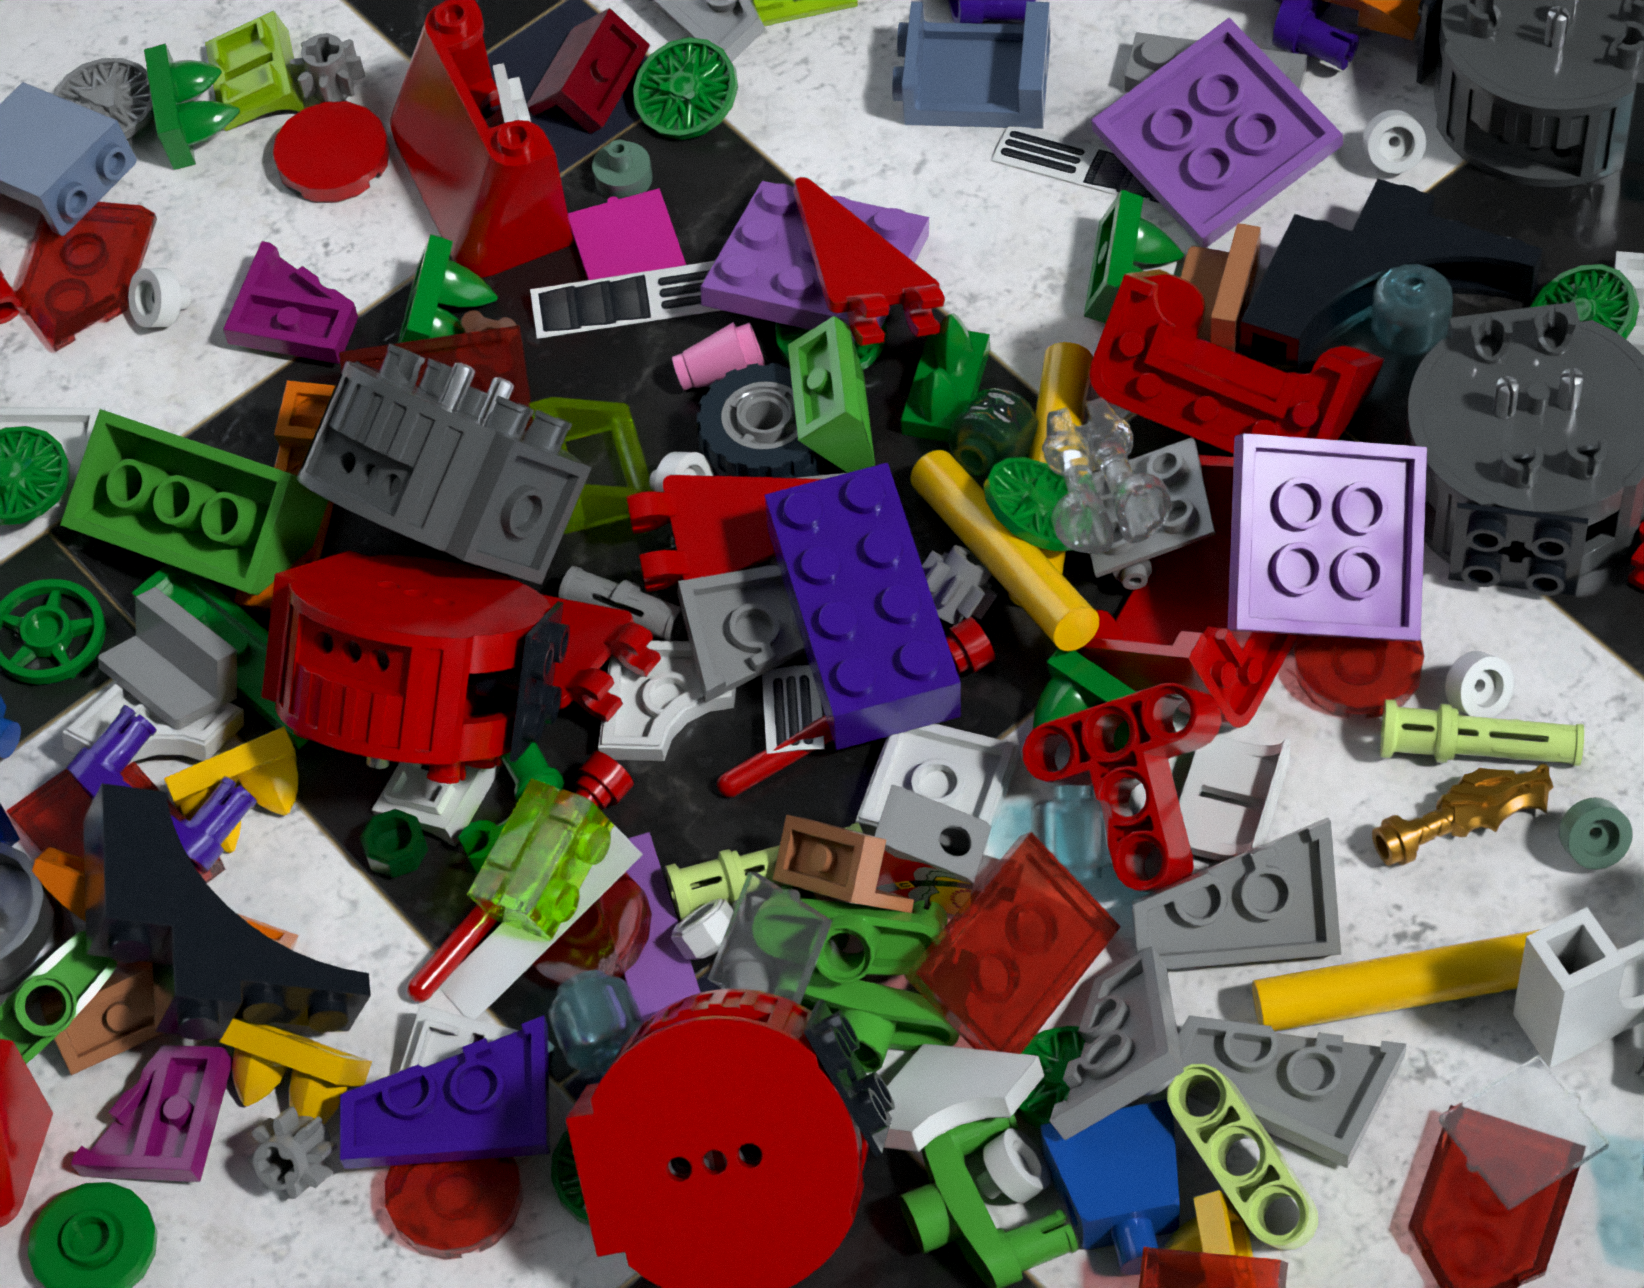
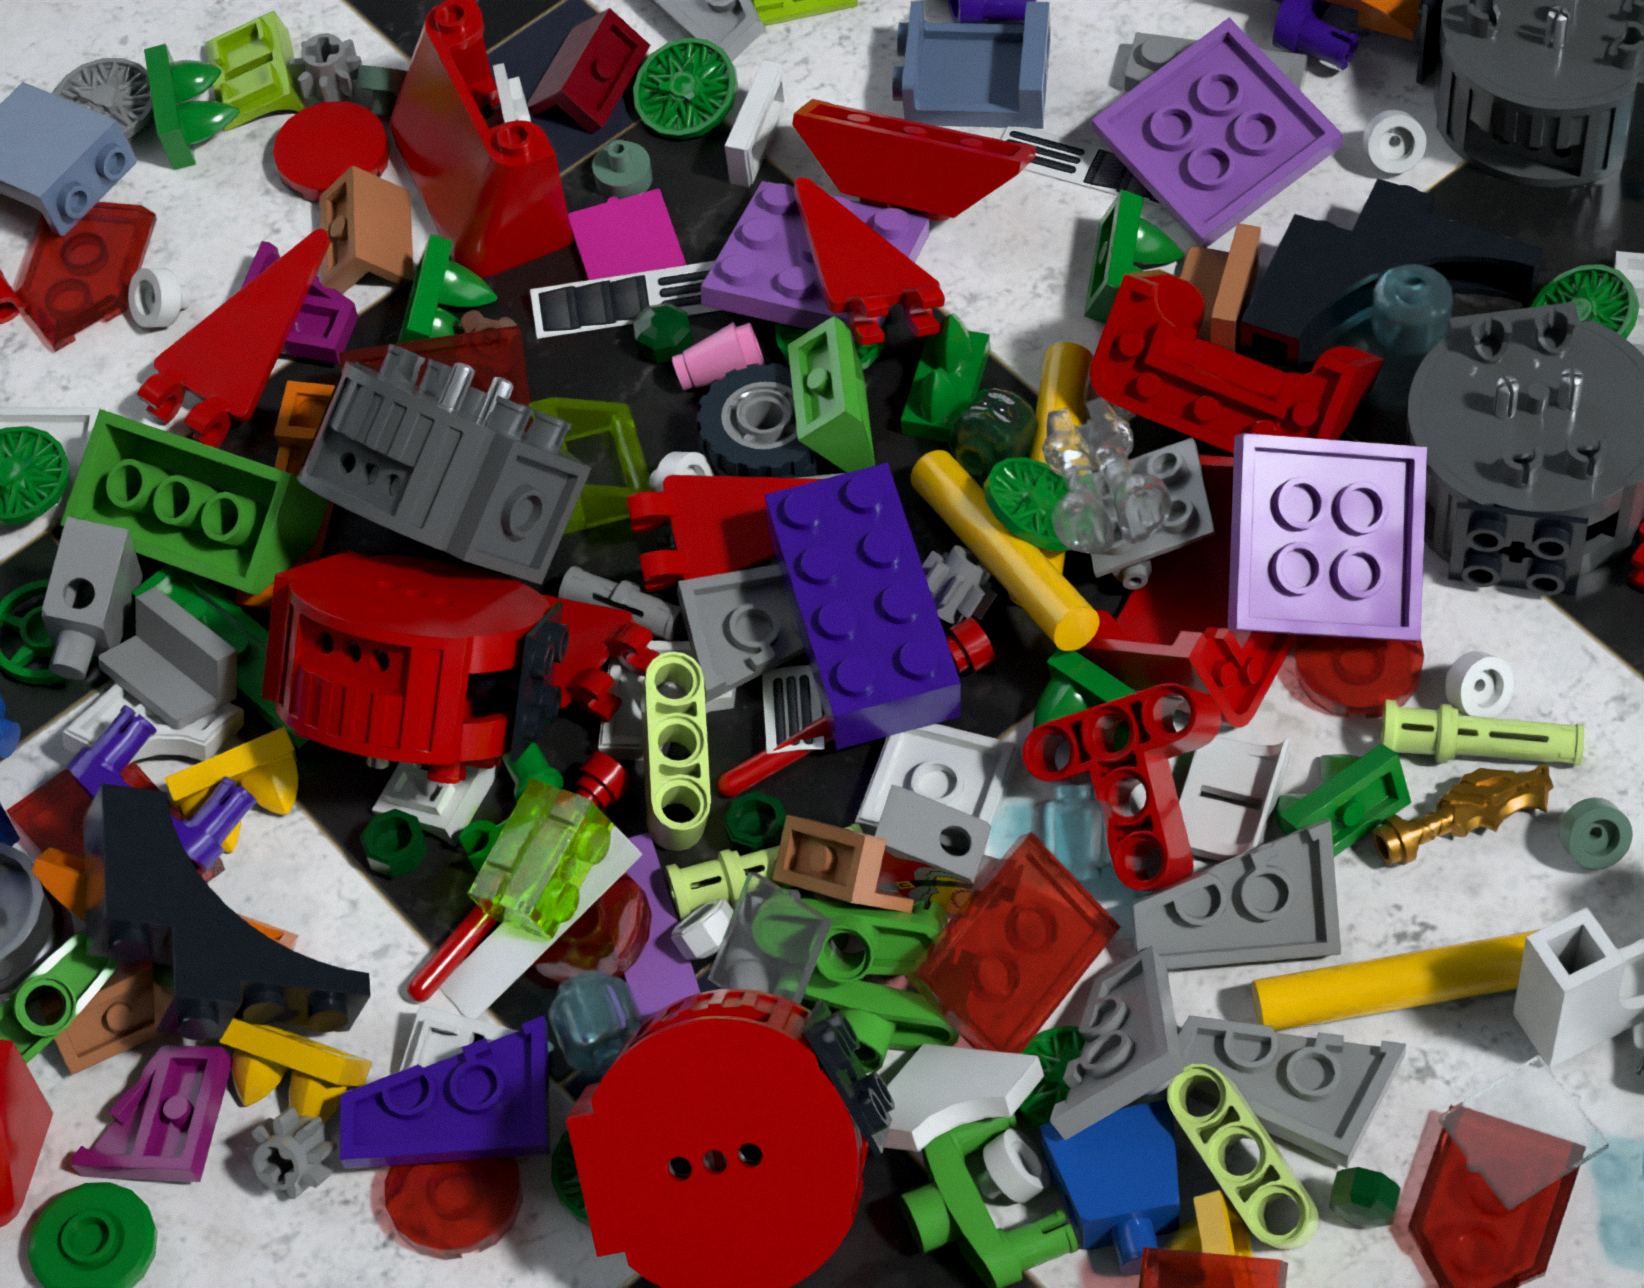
(89, 594): none -> light grey torso
(234, 347): none -> red flag
(367, 230): none -> nougat panel
(384, 84): none -> sand green tile
(662, 332): none -> dark green tile
(679, 722): none -> yellowish green beam
(754, 823): none -> dark green tile
(756, 123): none -> white tile
(907, 161): none -> red wedge
(1354, 796): none -> green tile
(1364, 1197): none -> dark green tile

